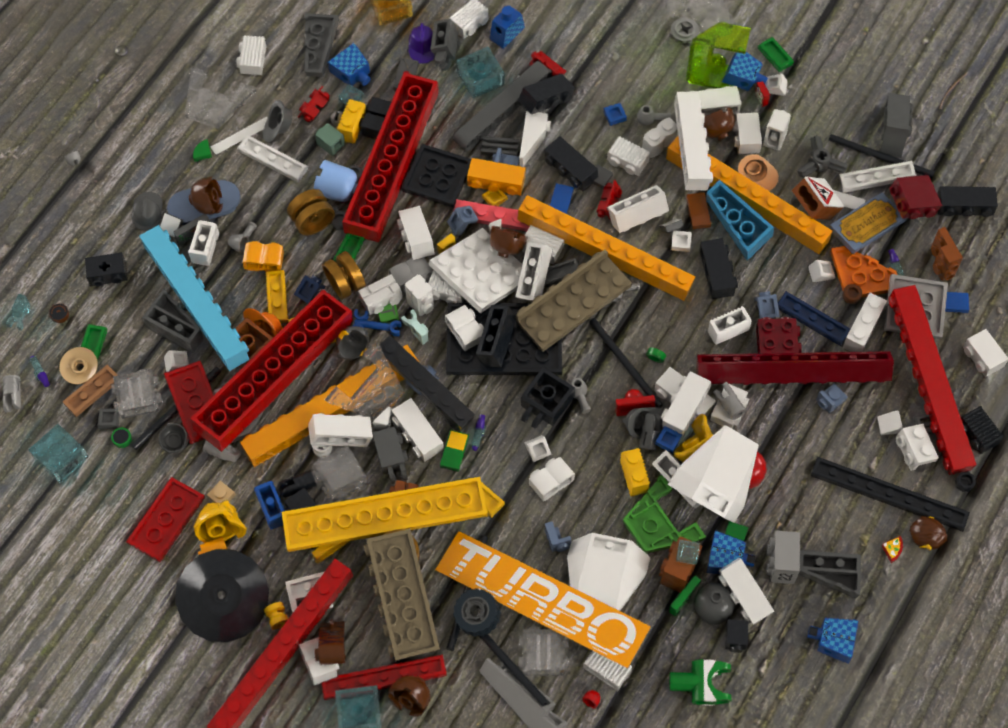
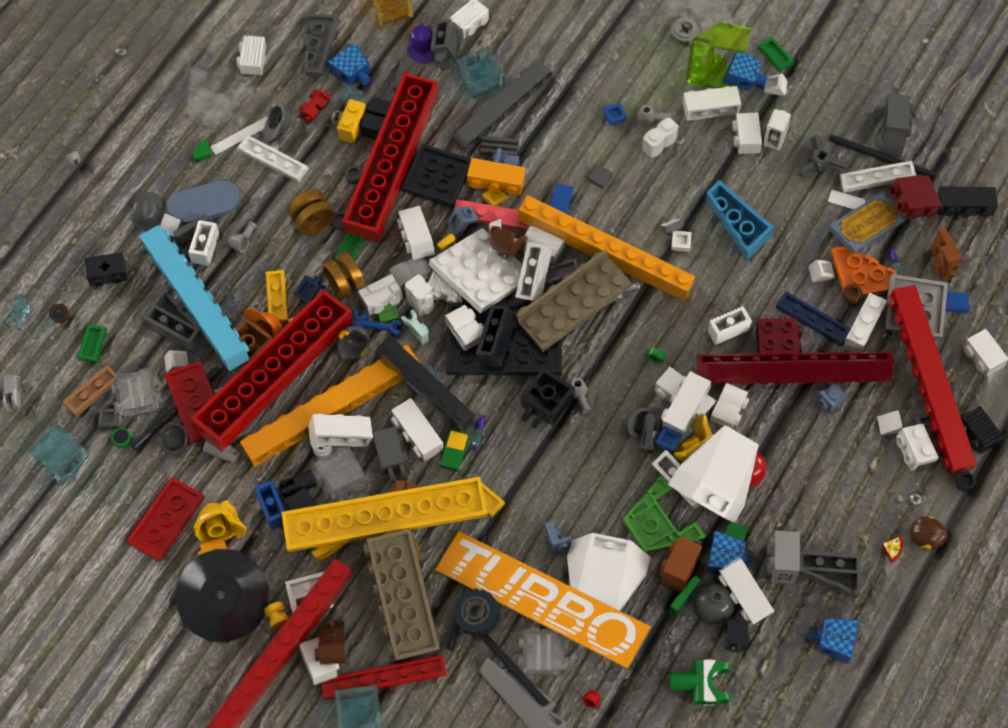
(39, 372): piece -> none
(72, 360): tan dish -> none
(206, 196): reddish brown cylinder -> none
(221, 493): tan plate -> none
(263, 256): light orange brick -> none
(329, 139): sand green brick -> none
(336, 181): light blue cylinder -> none
(376, 393): clear wing -> none
(383, 421): white slope -> none
(411, 694): reddish brown cylinder -> none
(506, 26): blue torso -> none
(533, 135): white slope -> none
(538, 448): white slope -> none
(546, 94): black brick -> none
(548, 62): red hinge -> none
(551, 478): white brick -> none
(570, 164): black brick -> none
(607, 670): white brick -> none
(611, 194): red hinge -> none
(624, 361): black piece -> none
(628, 156): white brick -> none
(632, 400): red tile -> none
(634, 472): yellow brick -> none
(638, 209): white brick -> none
(688, 552): clear light blue tile -> none
(692, 141): white brick -> none
(698, 210): dark orange tile -> none
(718, 268): black brick -> none
(719, 124): reddish brown cylinder -> none
(730, 403): light grey hinge -> none
(759, 171): light nougat piece -> none
(762, 93): red tile -> none
(767, 305): sand blue bracket -> none
(769, 206): light orange brick -> none
(818, 198): piece -> none
(890, 493): black tile -> none

